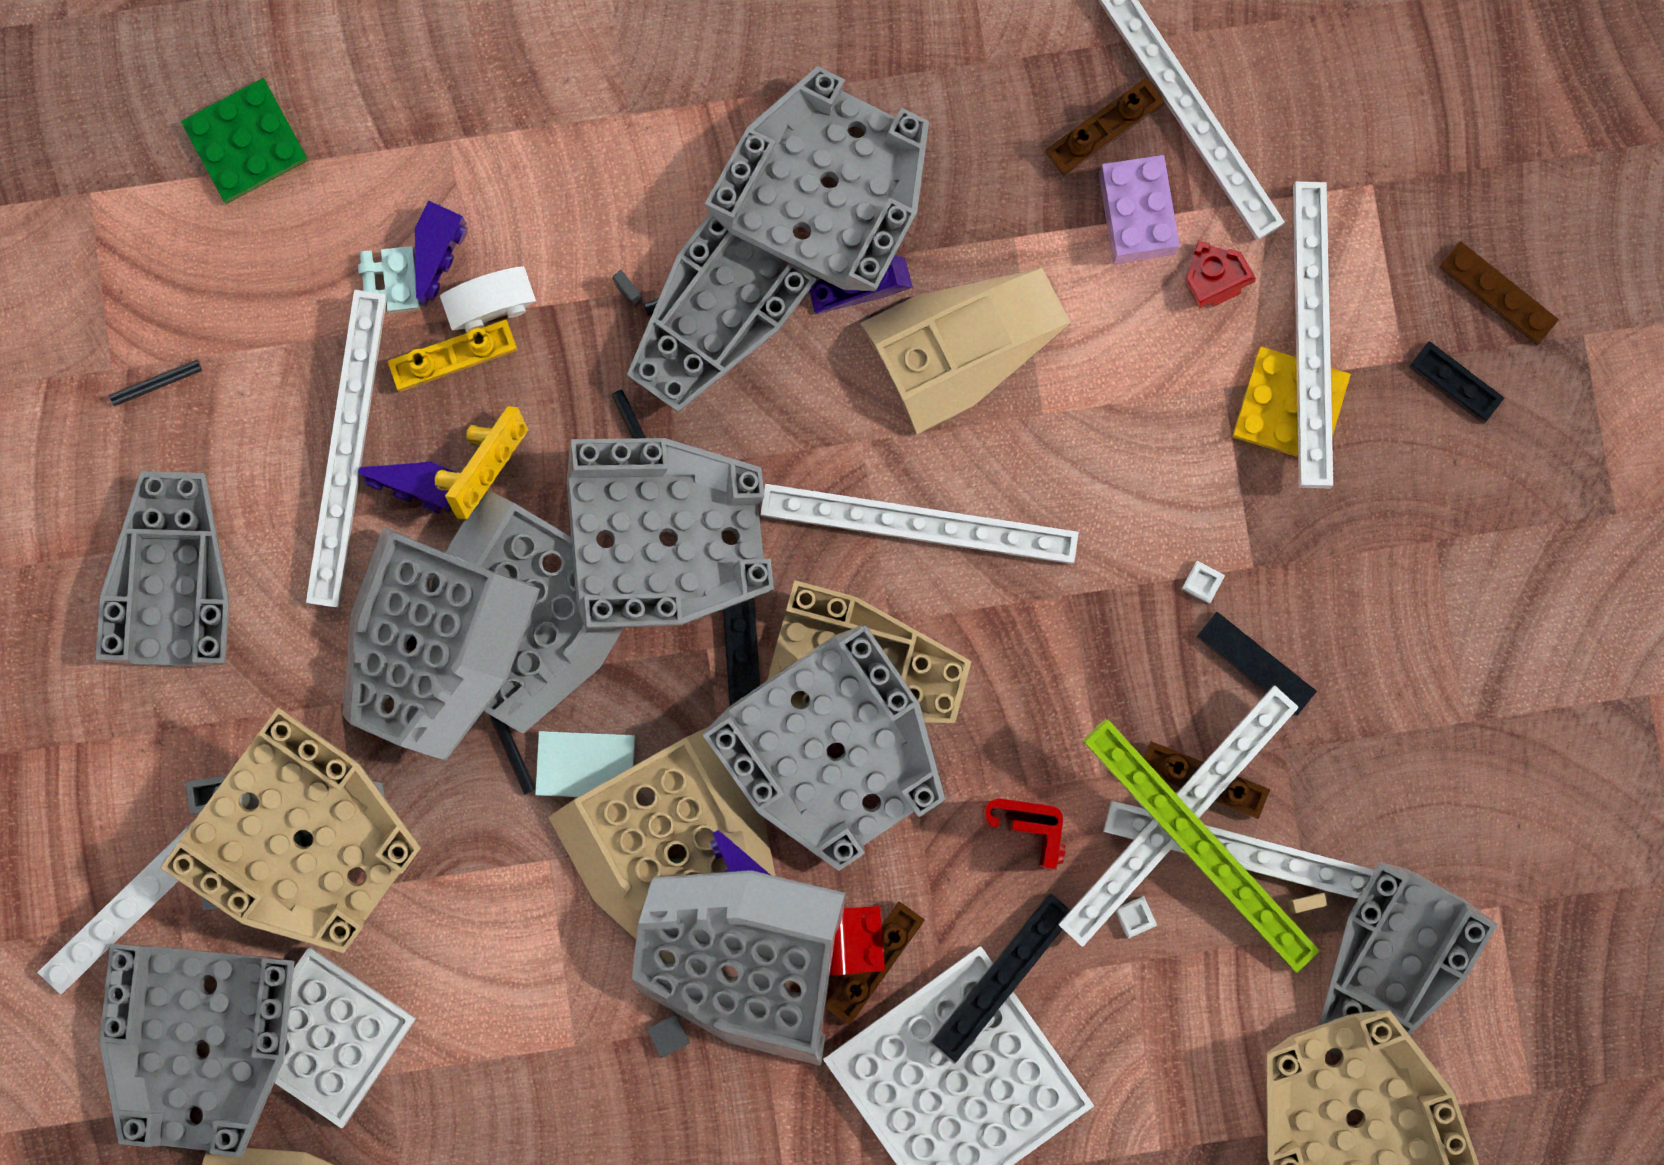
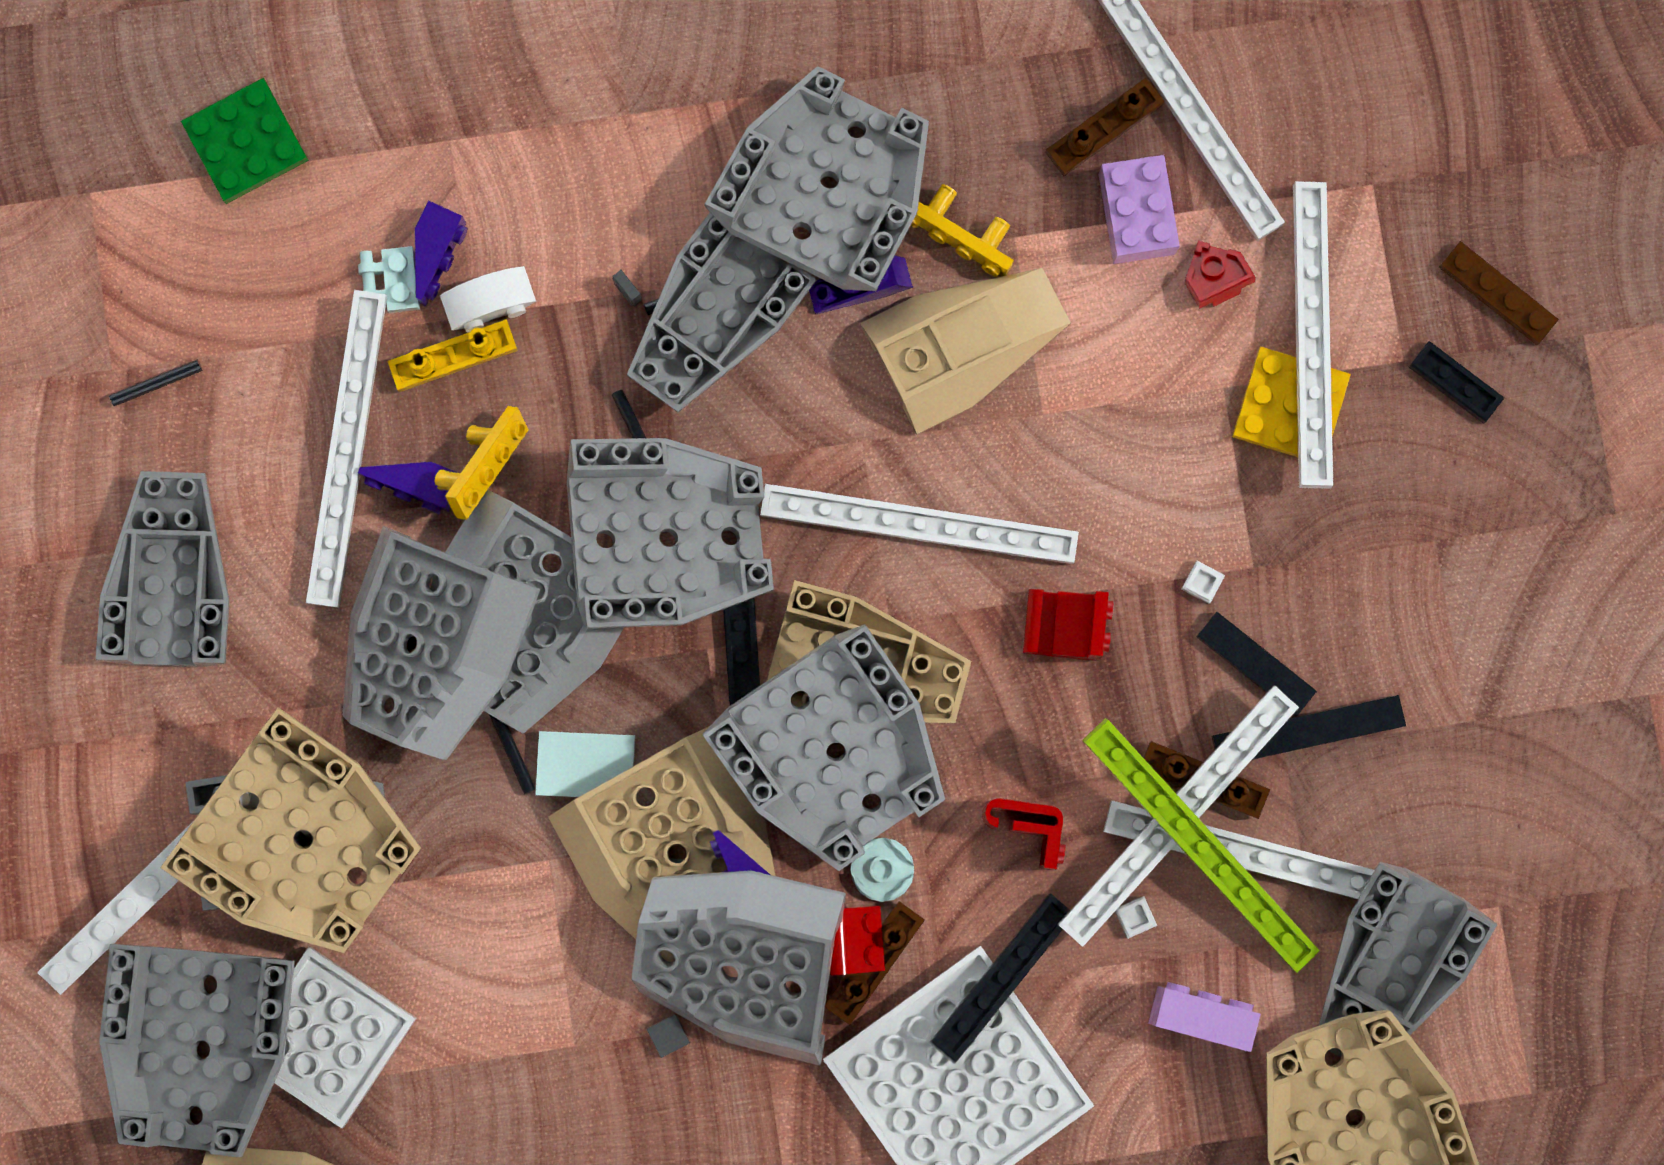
(883, 870): none -> light aqua tile
(966, 244): none -> yellow plate
(1067, 624): none -> red piece
(1204, 1016): none -> lavender brick
(1307, 902): tan tile -> none
(1331, 726): none -> black tile

